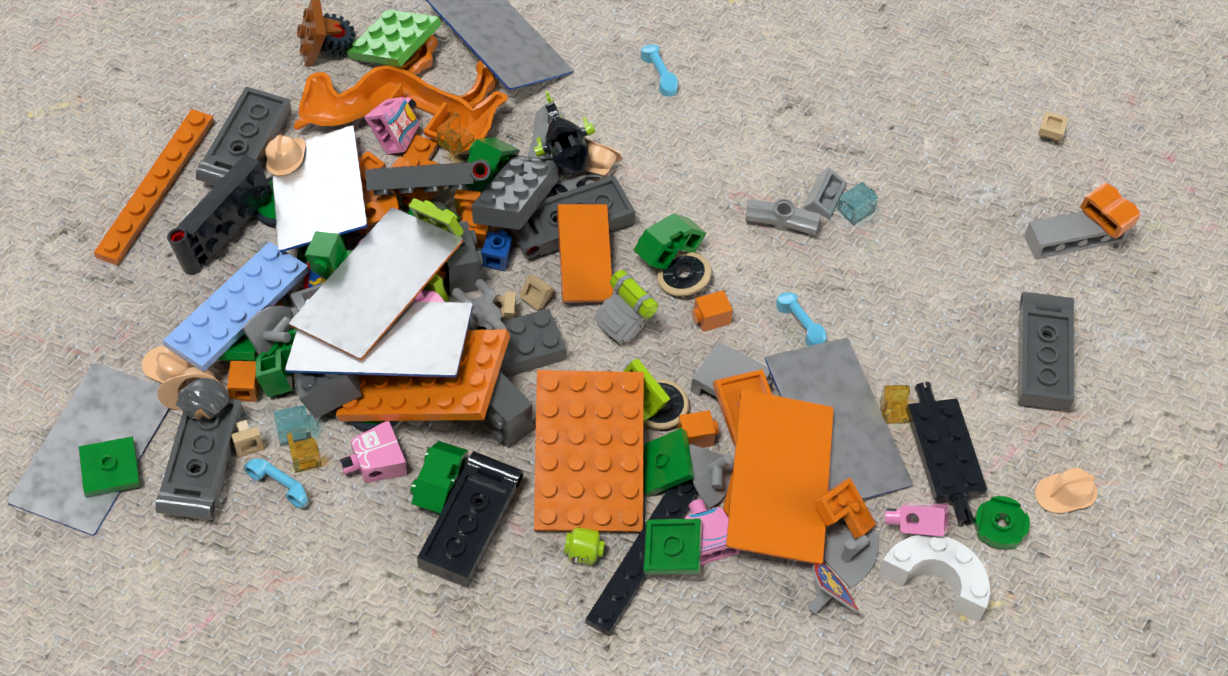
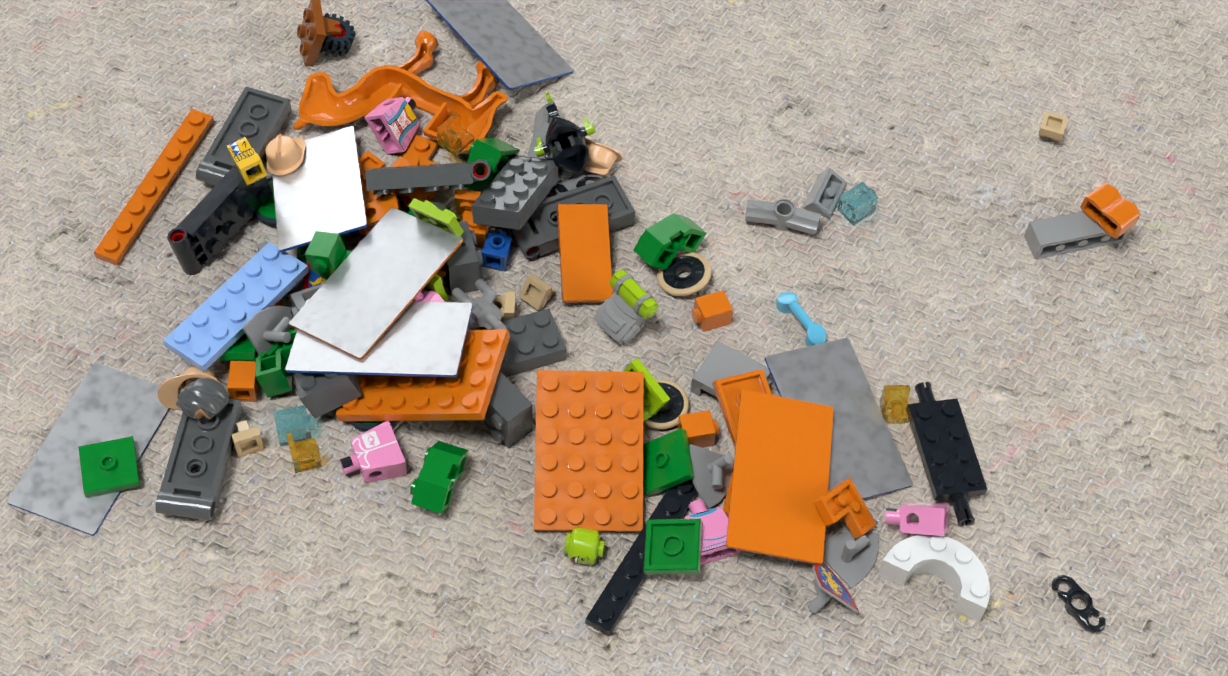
(163, 364): light nougat piece -> none
(246, 158): none -> yellow leg
(258, 468): medium azure bar -> none
(394, 37): bright green plate -> none
(466, 531): black hinge -> none
(668, 81): medium azure bar -> none
(994, 535): green plate -> none
(1046, 351): dark grey hinge -> none
(1066, 491): light nougat piece -> none
(1080, 615): none -> black piece

